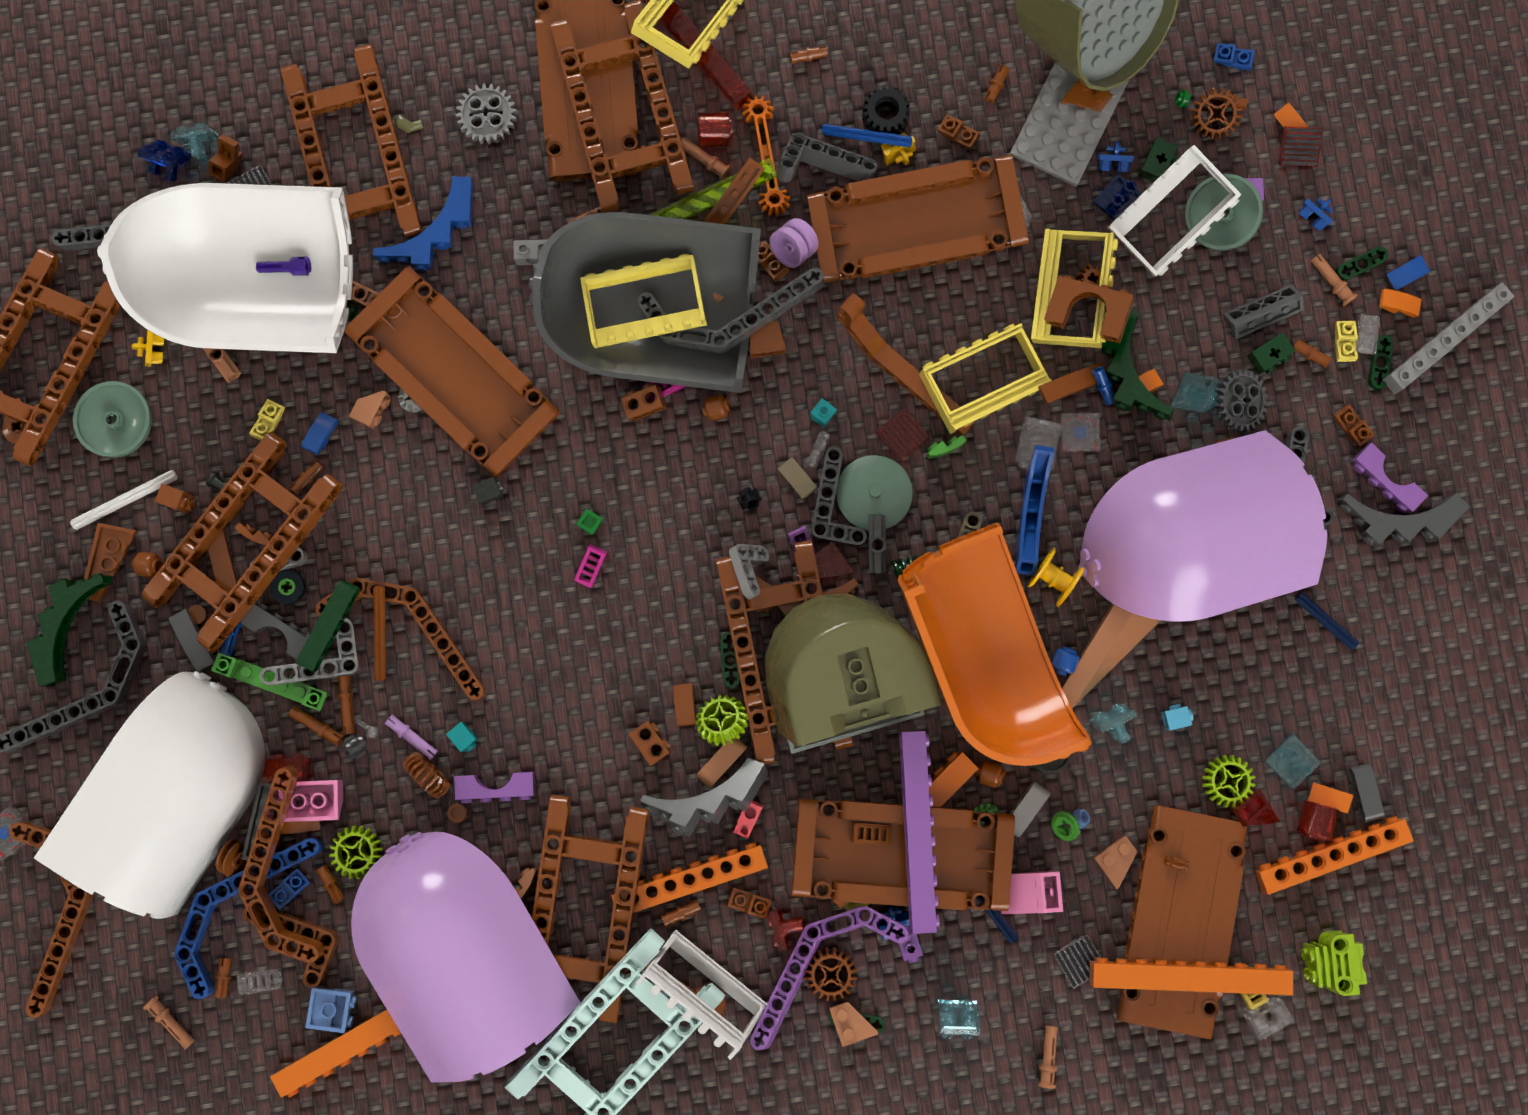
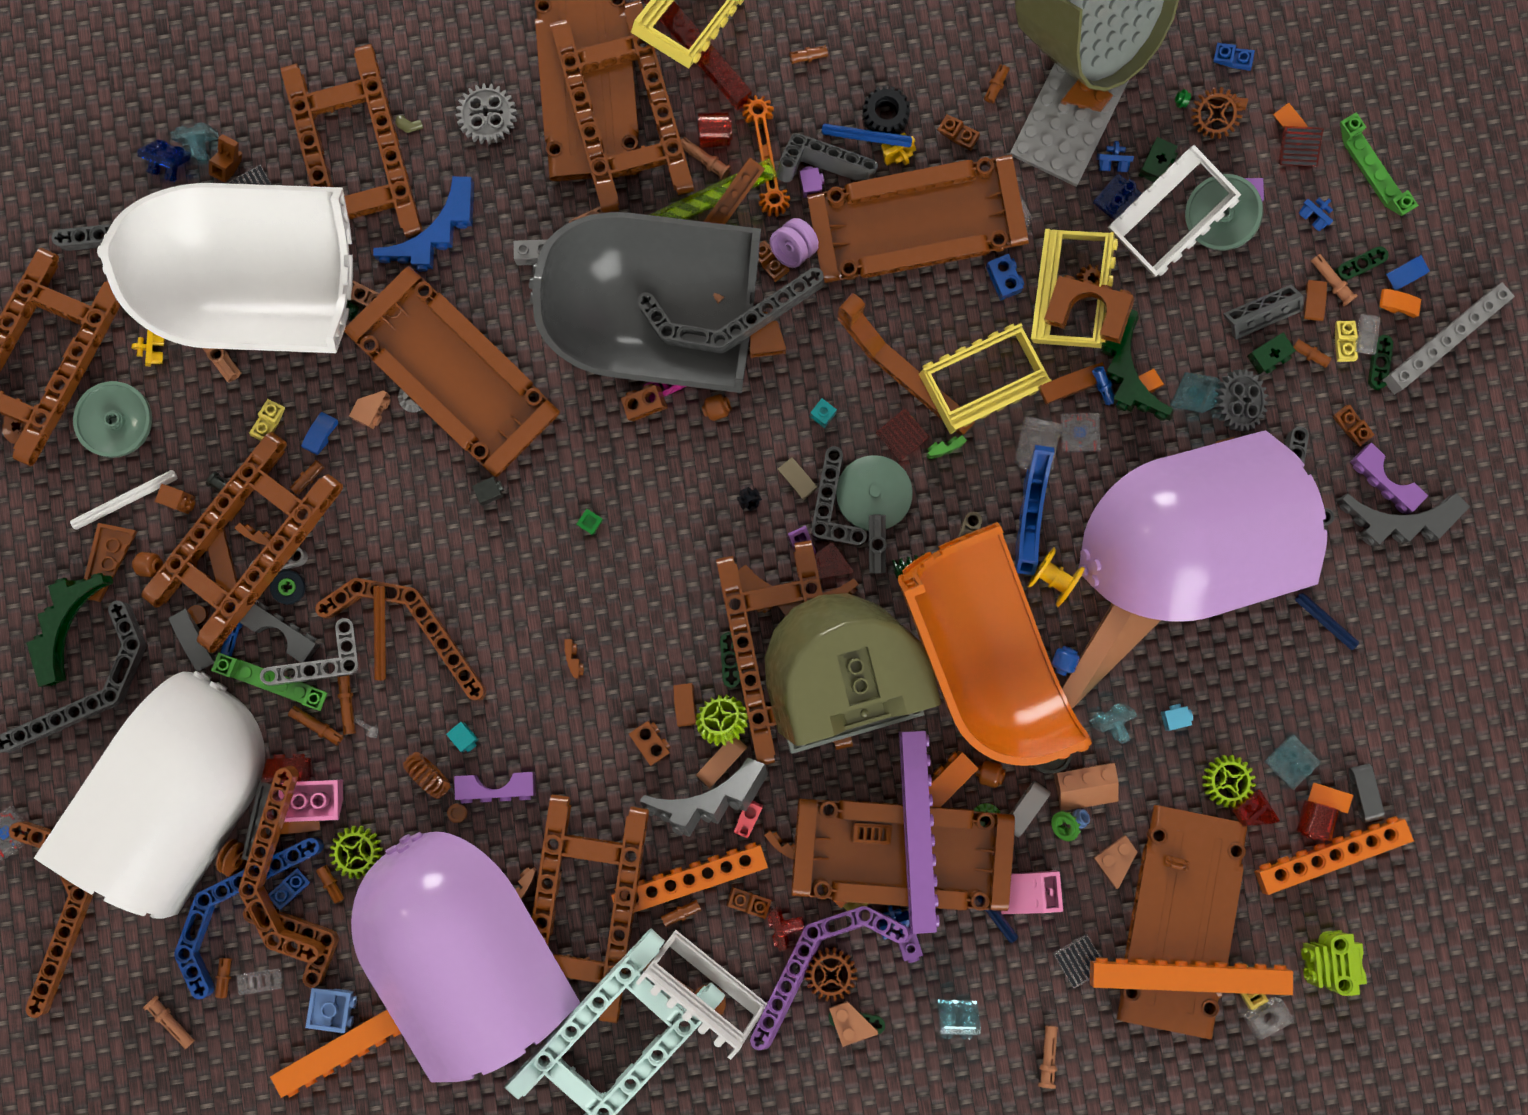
(296, 266): dark purple piece -> none
(328, 625): dark green beam -> none
(354, 747): dark grey gear -> none
(411, 737): lavender pin -> none
(574, 665): none -> dark orange slope
(591, 548): dark pink slope -> none
(646, 327): light yellow window -> none
(743, 558): light grey beam -> none
(775, 840): none -> dark orange slope
(810, 181): none -> medium lavender brick
(818, 449): clear axle -> none
(999, 277): none -> blue brick
(1087, 786): none -> nougat slope
(1315, 300): none -> dark orange slope
(1373, 168): none -> bright green slope

